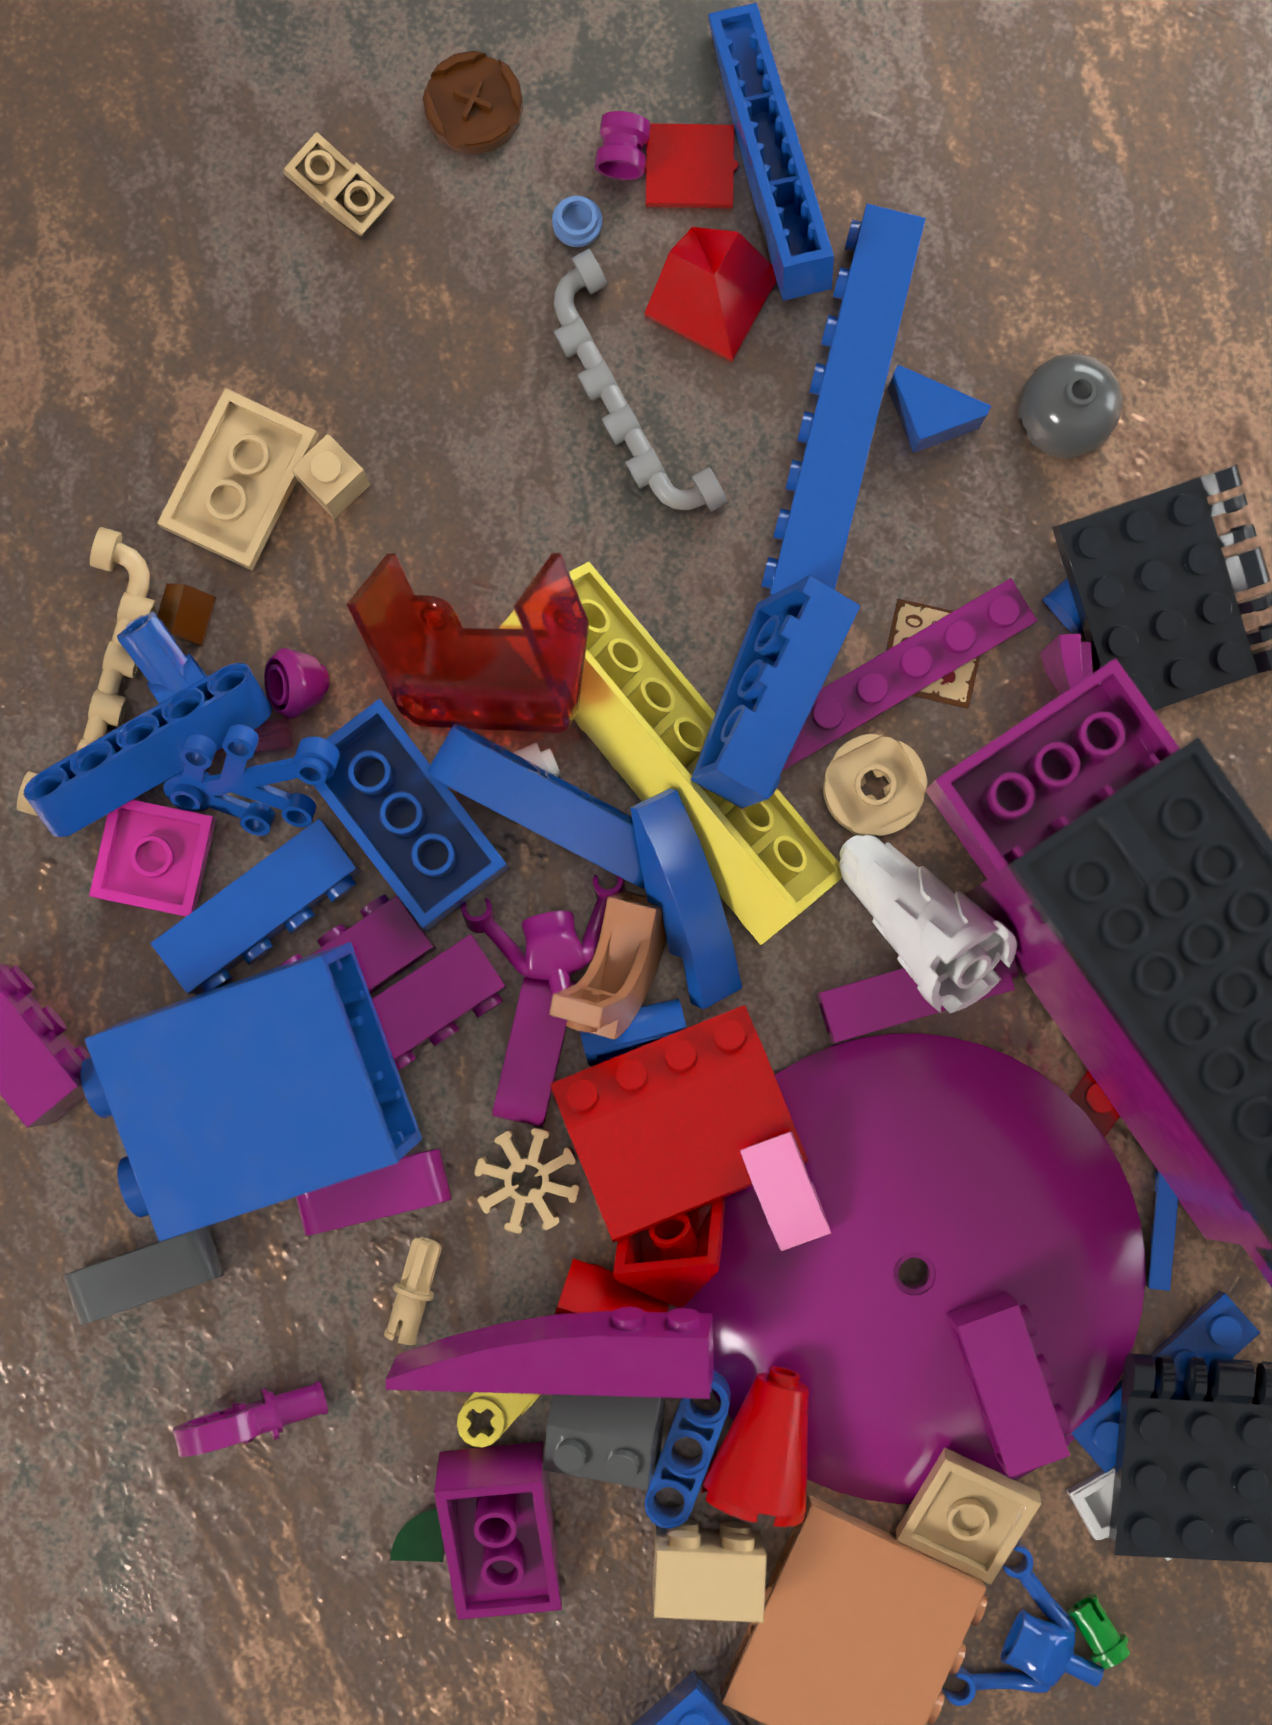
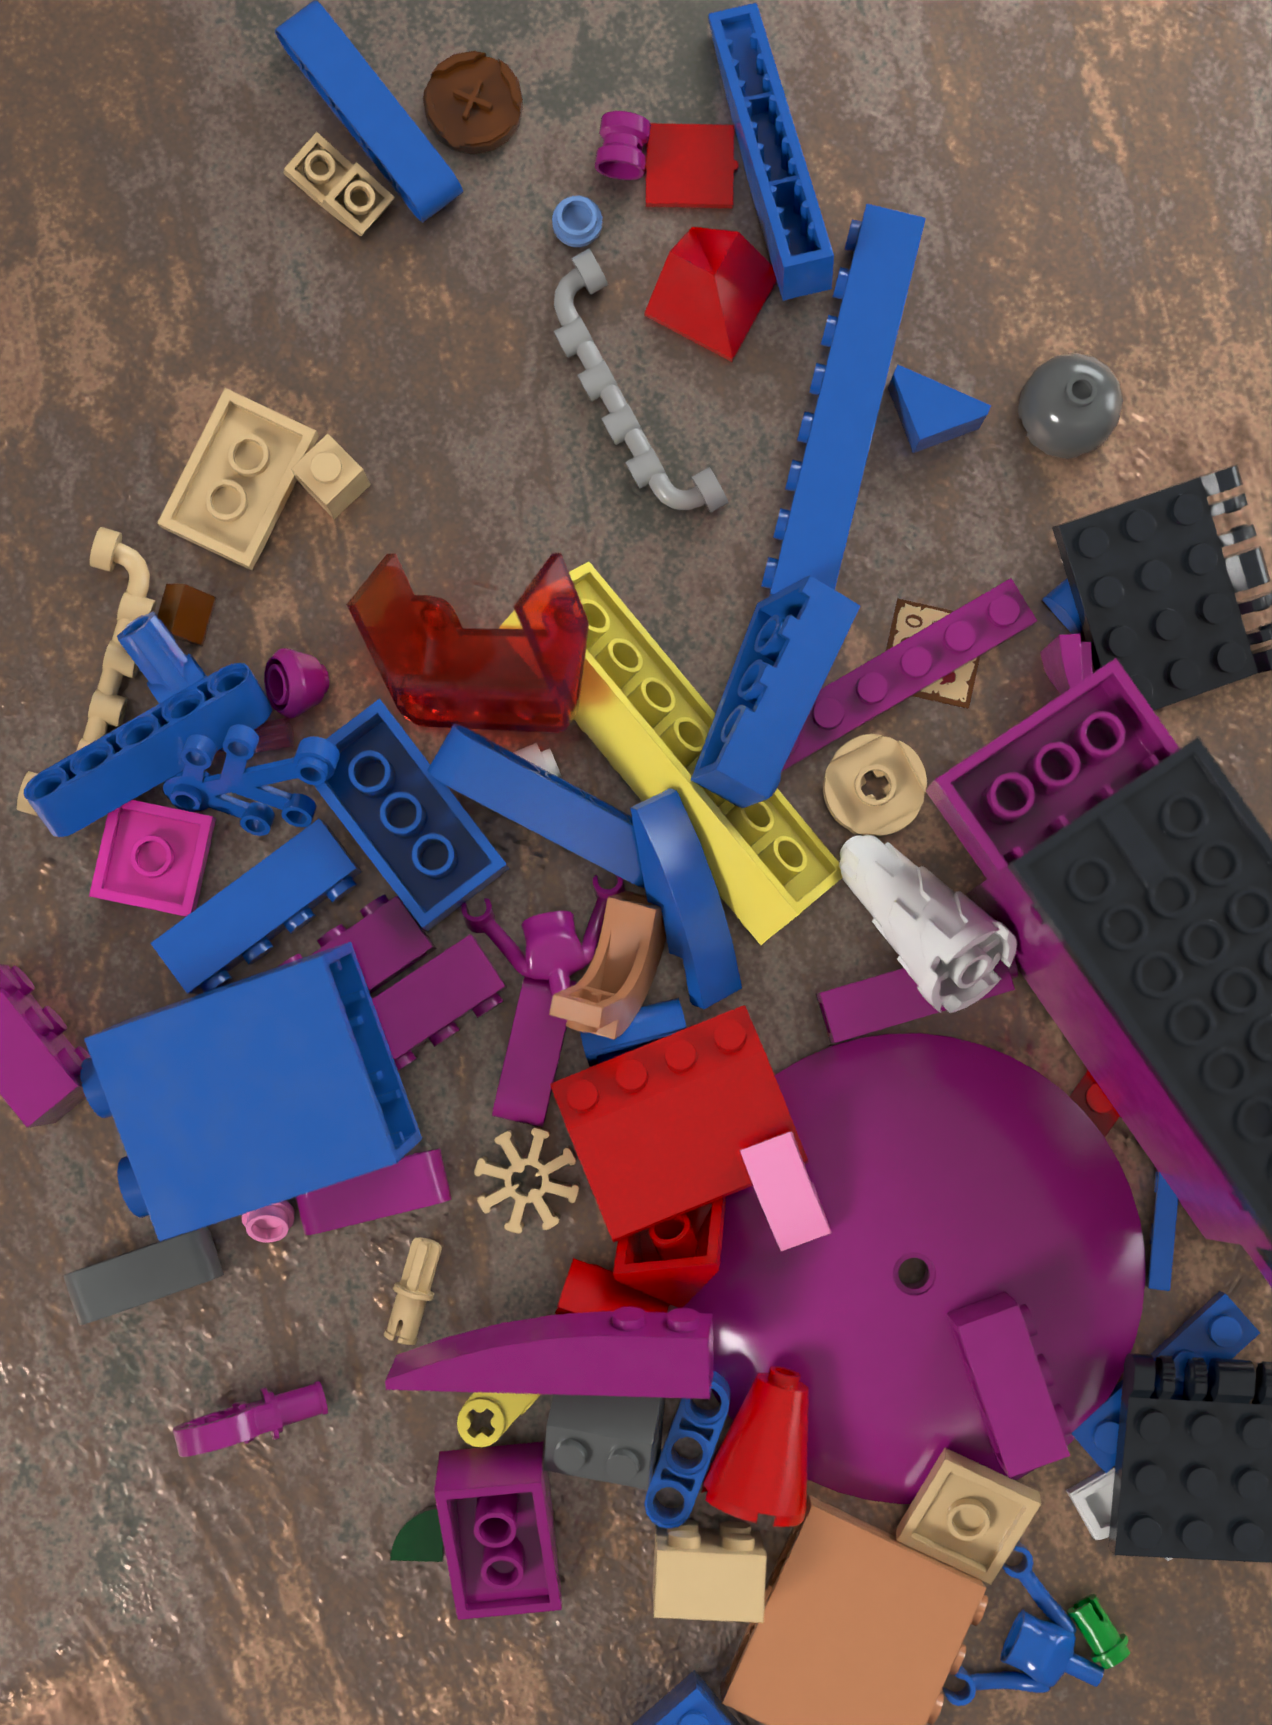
(269, 1222): none -> bright pink plate
(369, 111): none -> blue beam

